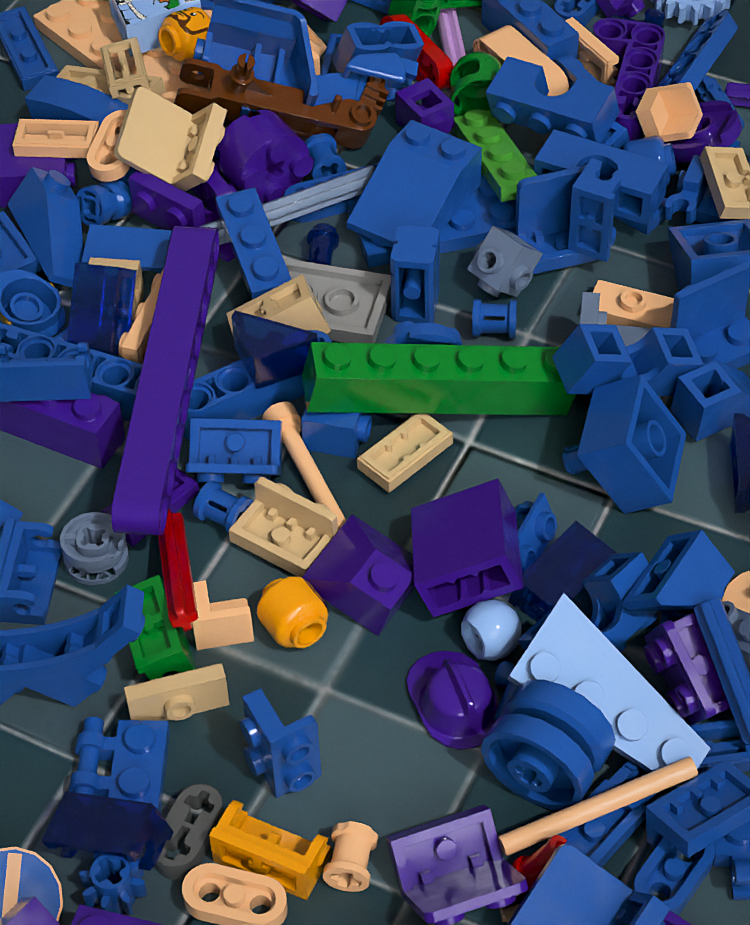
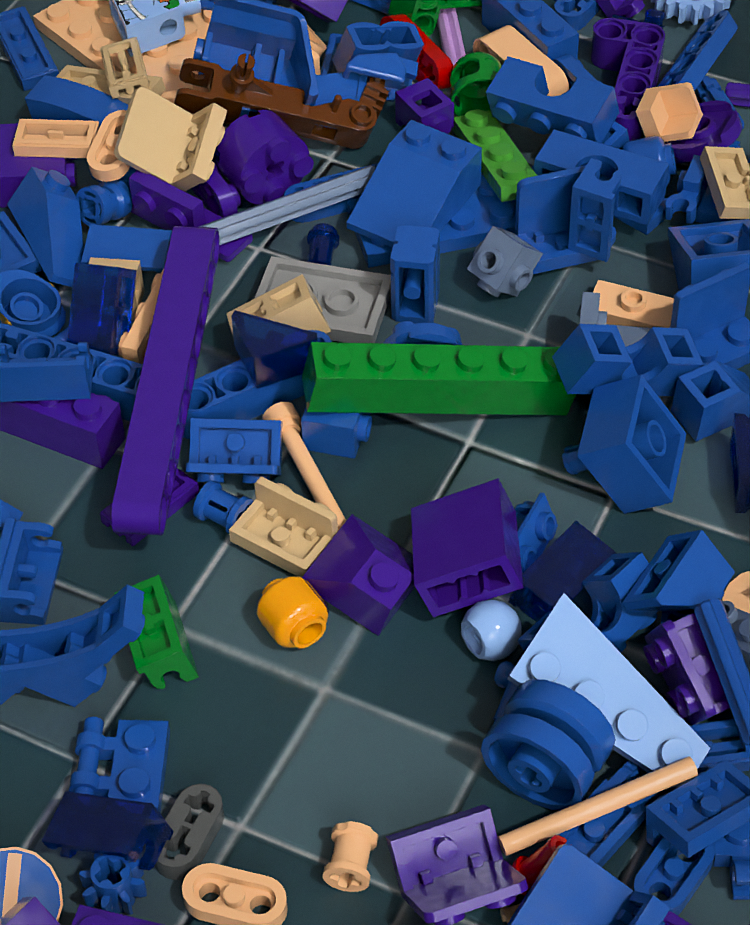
(93, 548): sand blue wheel -> none
(177, 573): red axle -> none
(178, 695): tan plate -> none
(181, 30): light orange head -> none
(222, 621): light nougat panel -> none
(252, 241): blue plate -> none
(268, 850): light orange hinge -> none
(282, 754): blue bracket -> none
(324, 154): blue bush -> none
(404, 451): tan plate -> none
(452, 698): dark purple piece -> none
(483, 310): blue bush -> none
(595, 55): light nougat tile -> none

